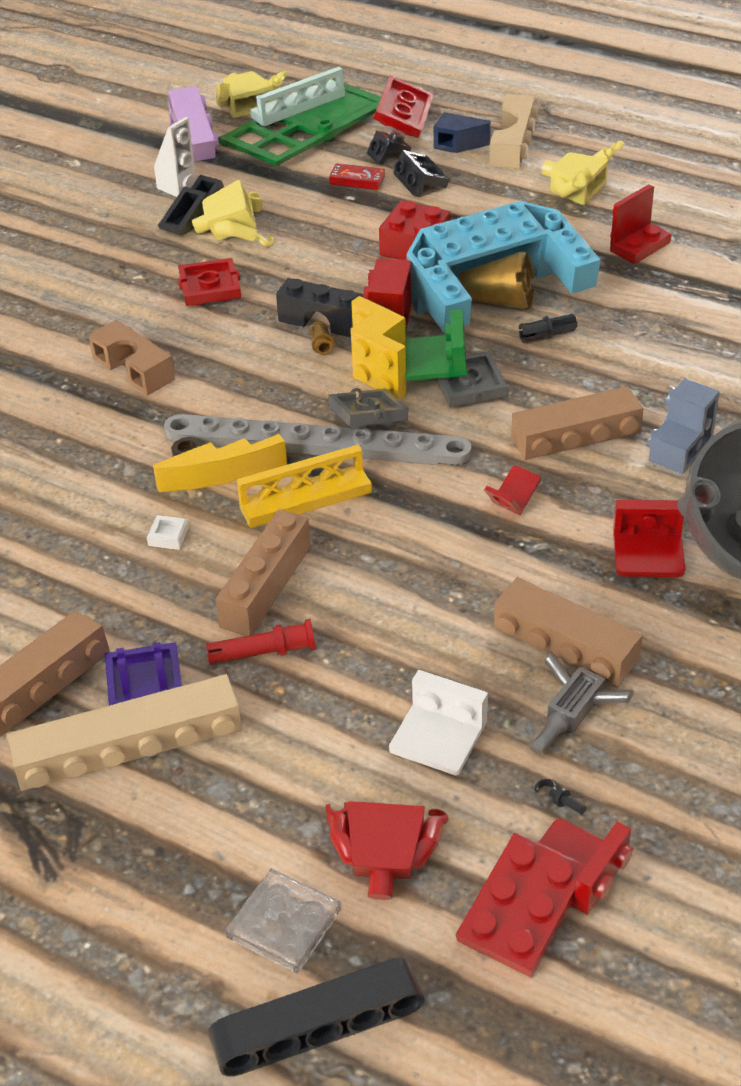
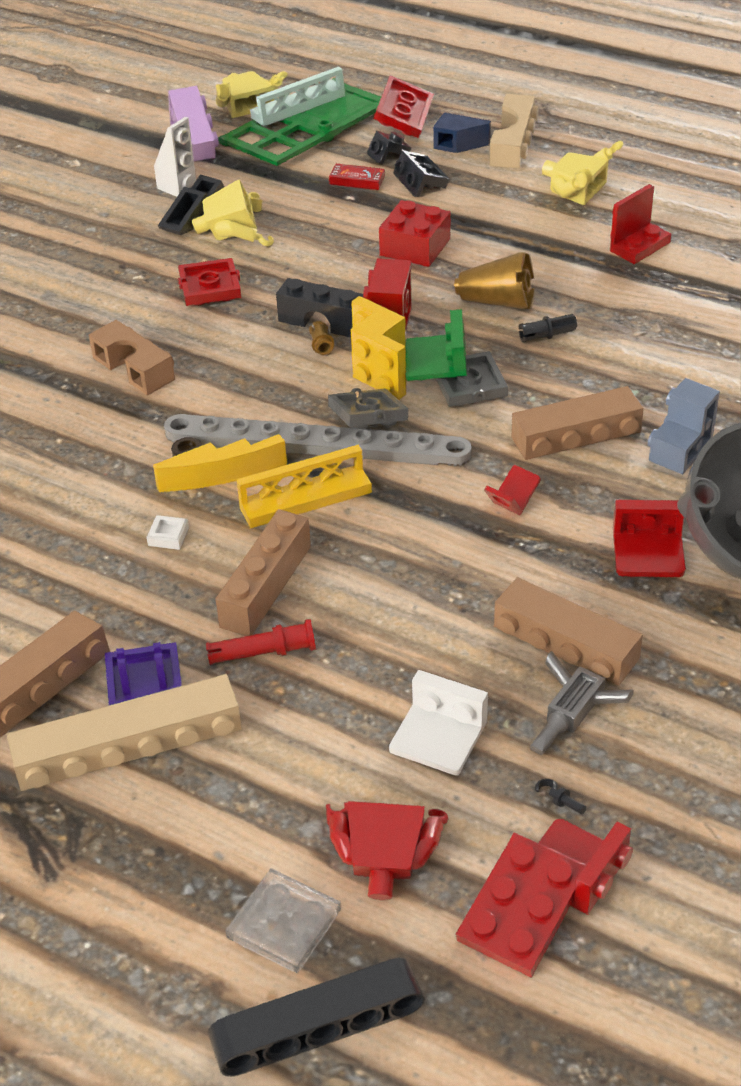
(486, 236): medium azure wedge -> none

